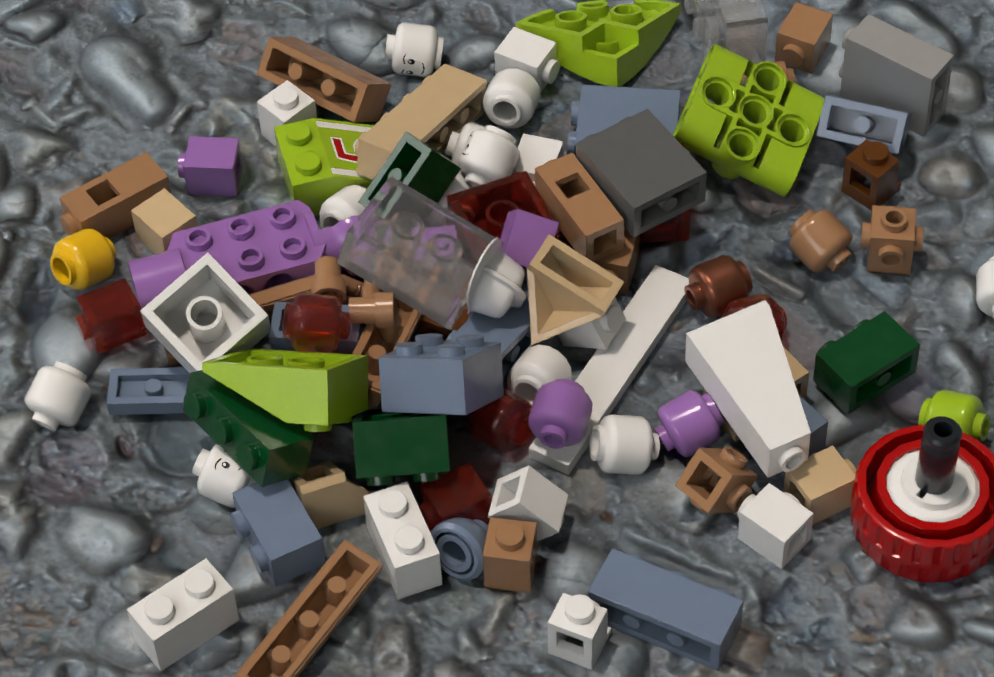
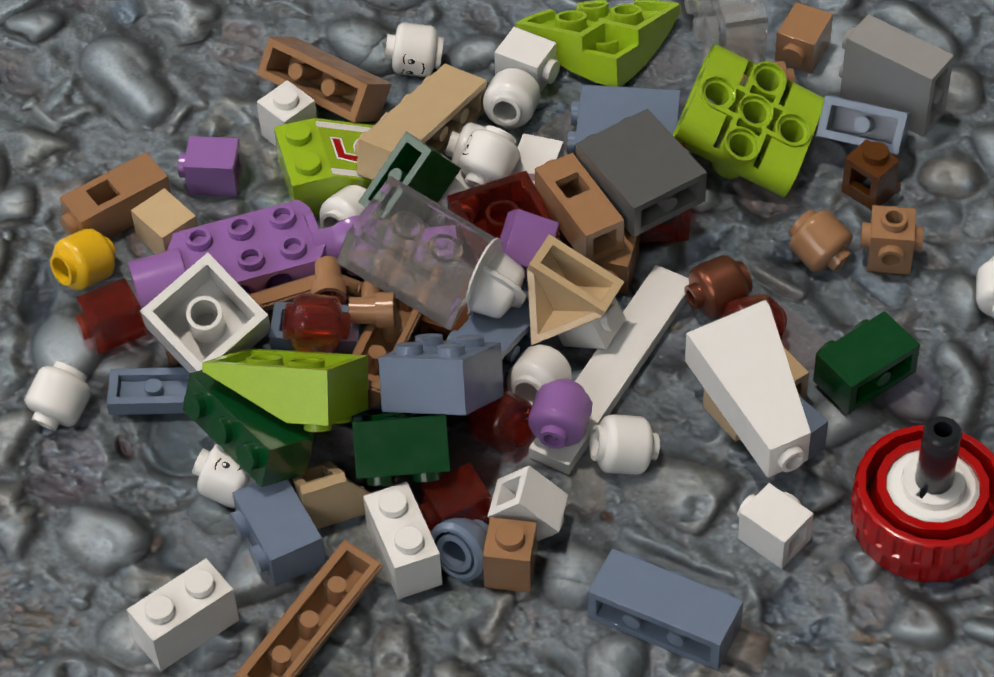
(580, 619): white brick -> none
(689, 423): medium lavender head -> none
(717, 480): medium nougat brick -> none
(822, 483): tan brick -> none
(961, 407): lime head -> none

